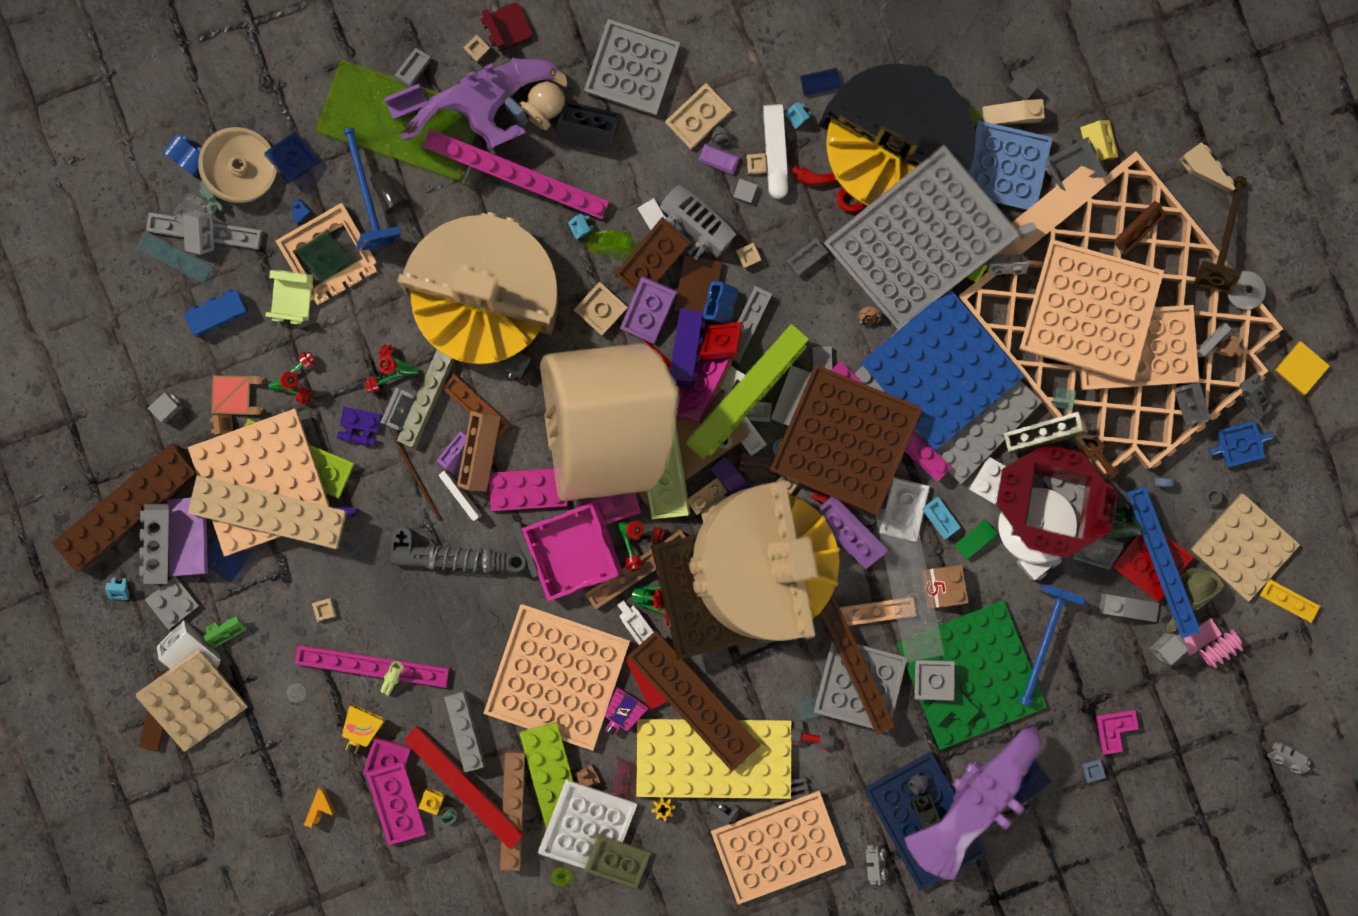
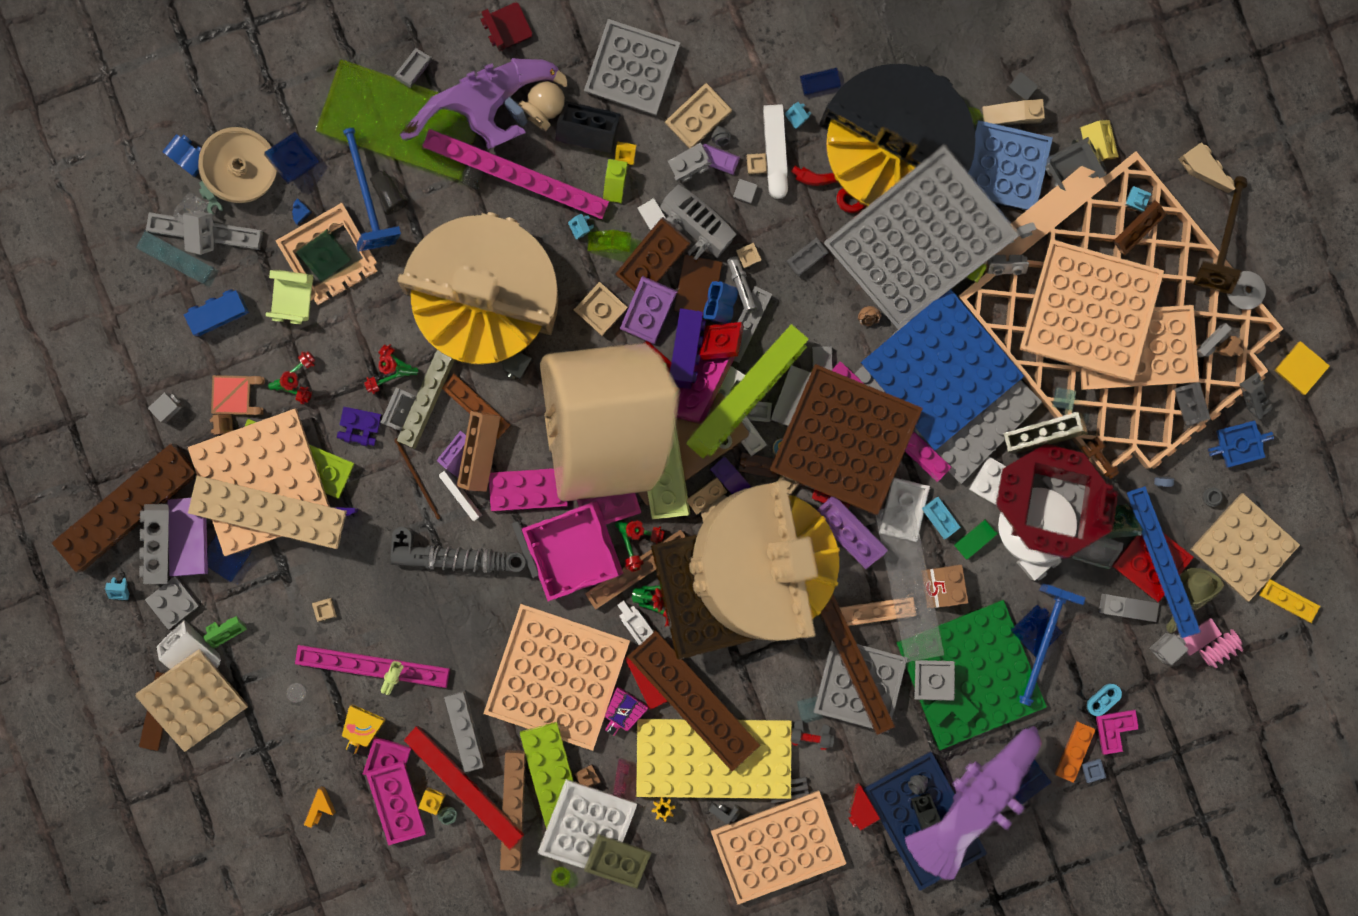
(406, 101): medium lavender panel -> none
(477, 48): tan plate -> none
(615, 180): none -> lime slope
(625, 152): none -> yellow plate
(690, 162): none -> light grey bracket
(739, 278): none -> light grey pin
(861, 809): none -> red slope
(878, 873): light grey hinge -> none
(1032, 628): none -> clear blue hinge
(1075, 751): none -> orange plate
(1105, 702): none -> medium azure plate
(1138, 199): none -> medium azure tile
(1297, 762): light grey hinge -> none

